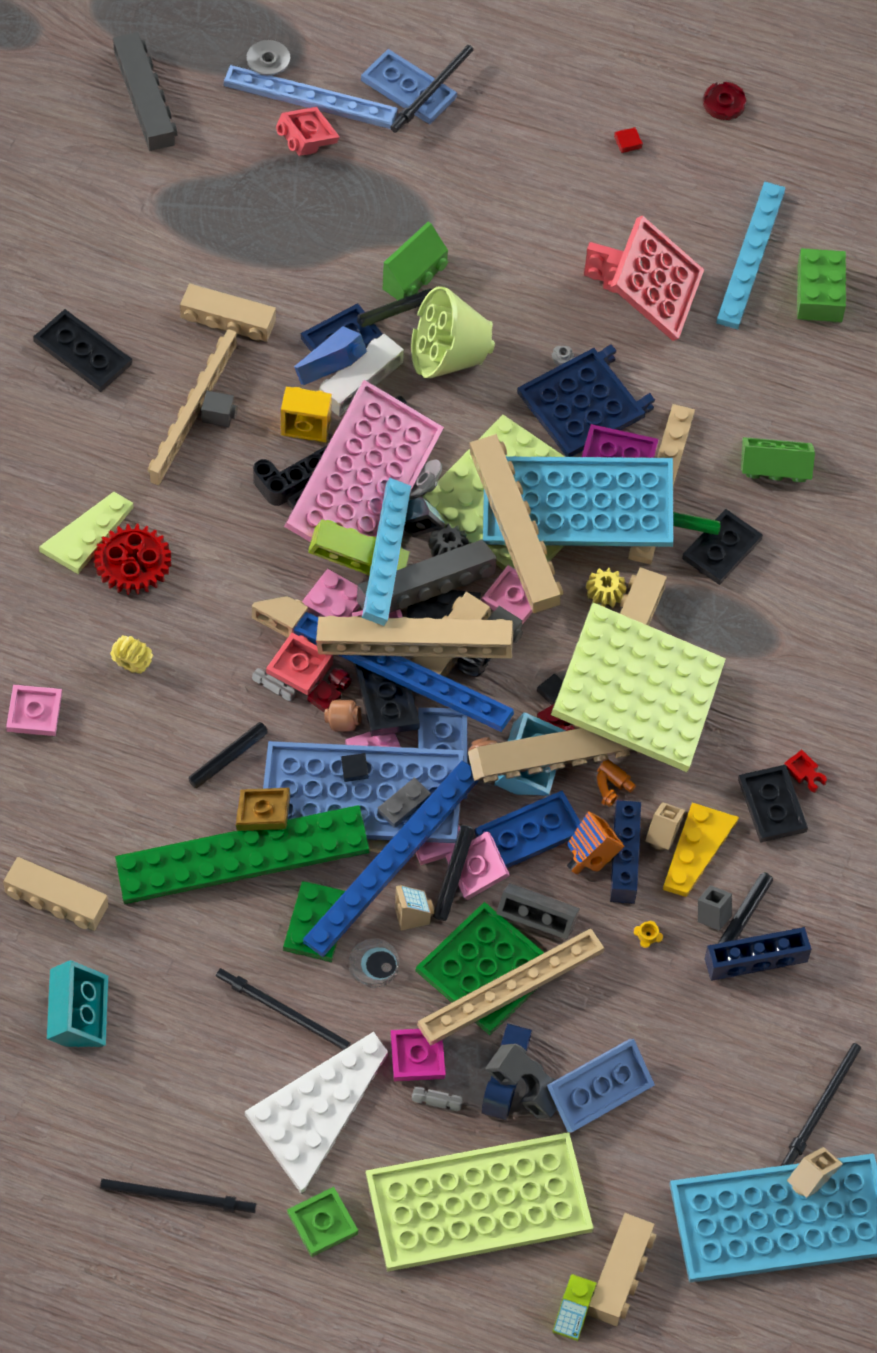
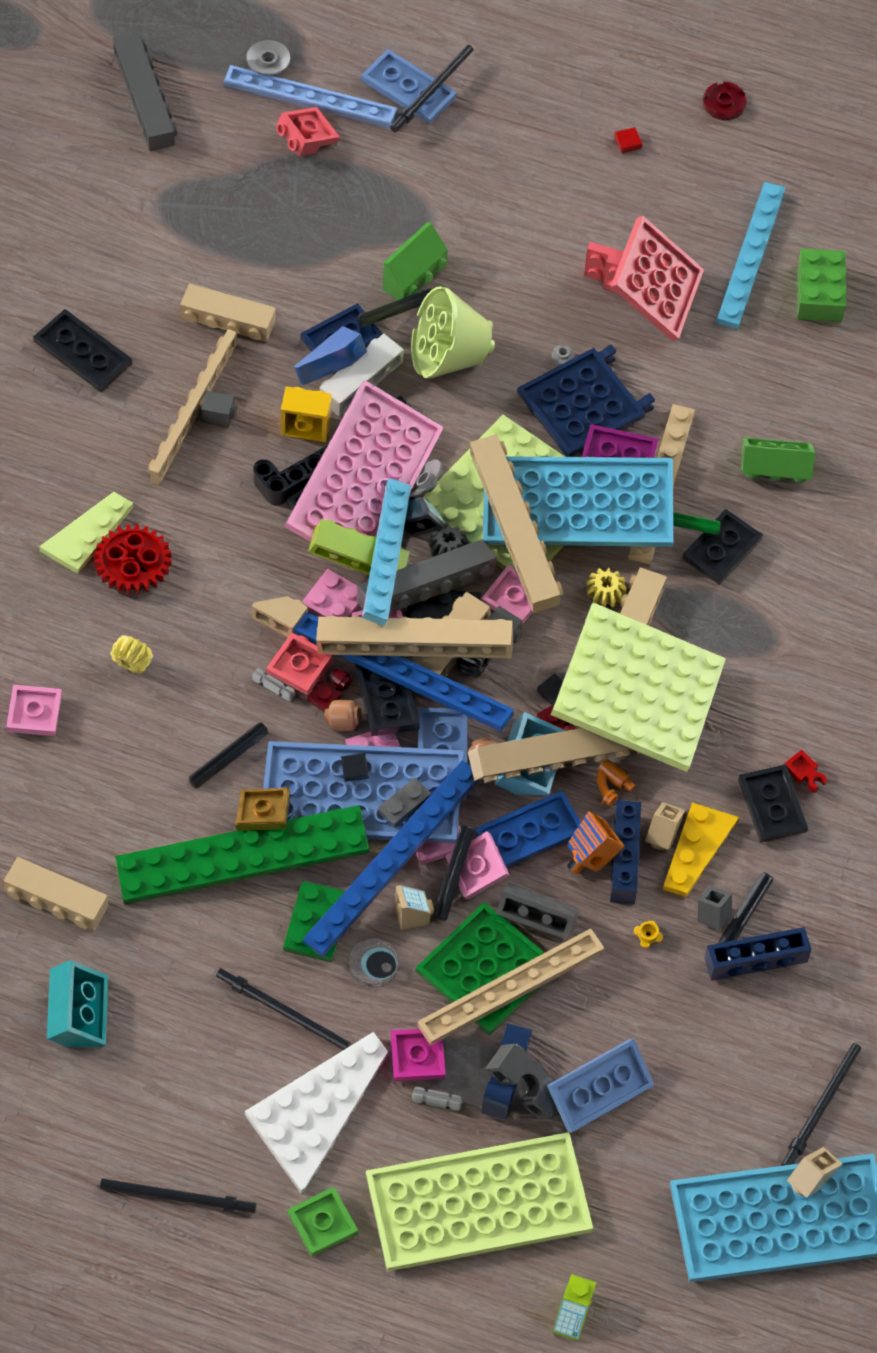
(620, 1270): tan brick -> none

